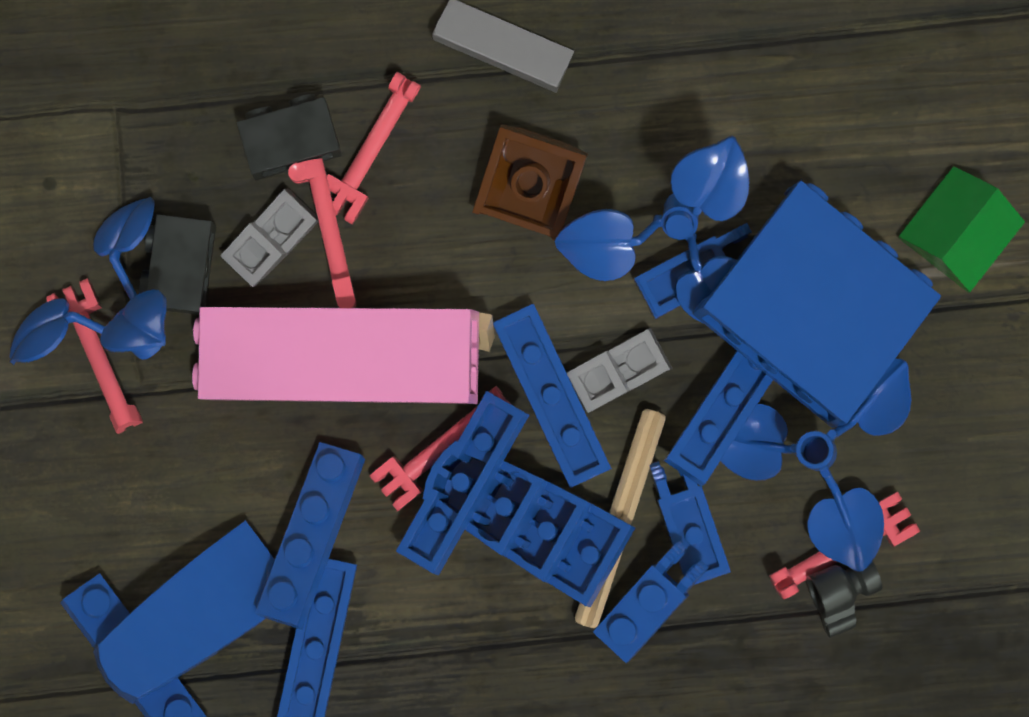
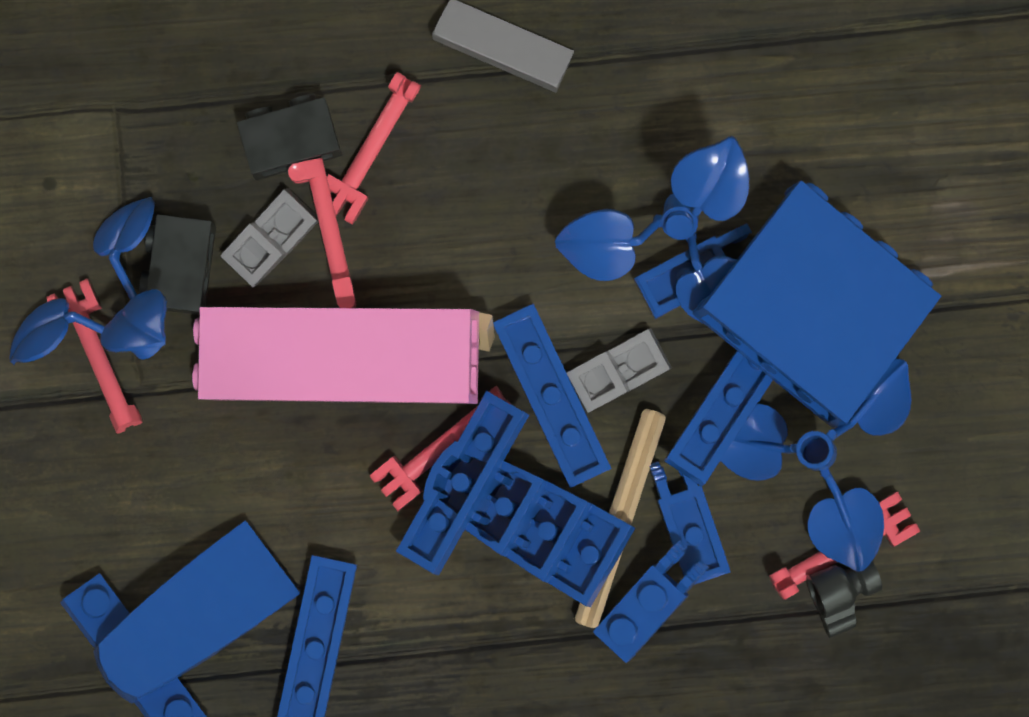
(310, 535): blue plate -> none
(530, 180): reddish brown slope -> none
(962, 227): green slope -> none

